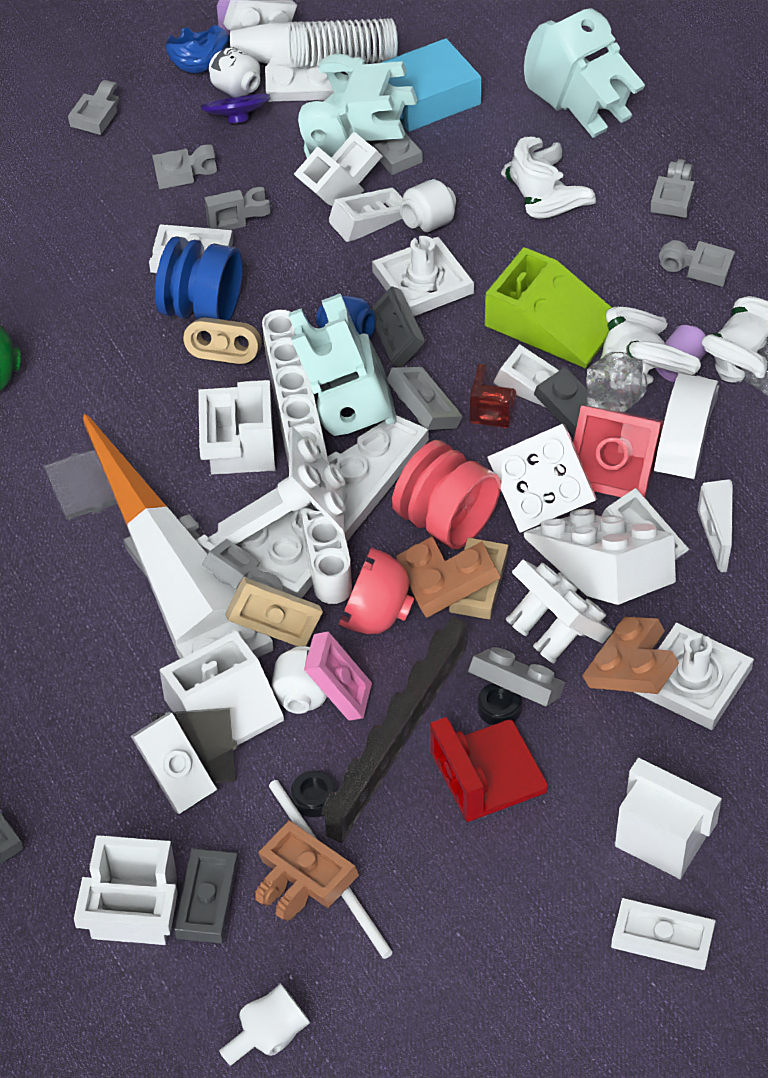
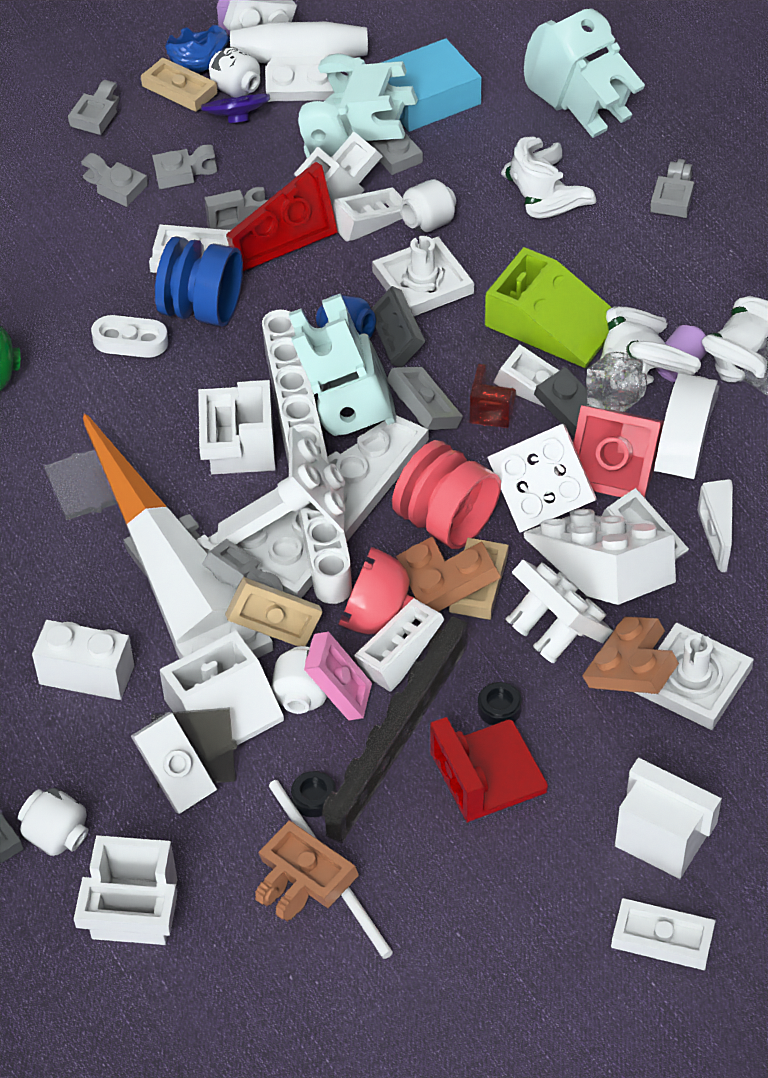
(53, 821): none -> white head
(83, 659): none -> white brick
(115, 183): none -> light grey plate
(129, 336): none -> white plate
(179, 84): none -> tan plate
(206, 896): dark grey plate -> none
(224, 341): tan plate -> none
(267, 1025): white piece -> none
(287, 221): none -> red wing
(299, 40): white piece -> none
(390, 666): none -> white slope
(528, 681): light grey plate -> none
(706, 263): light grey plate -> none

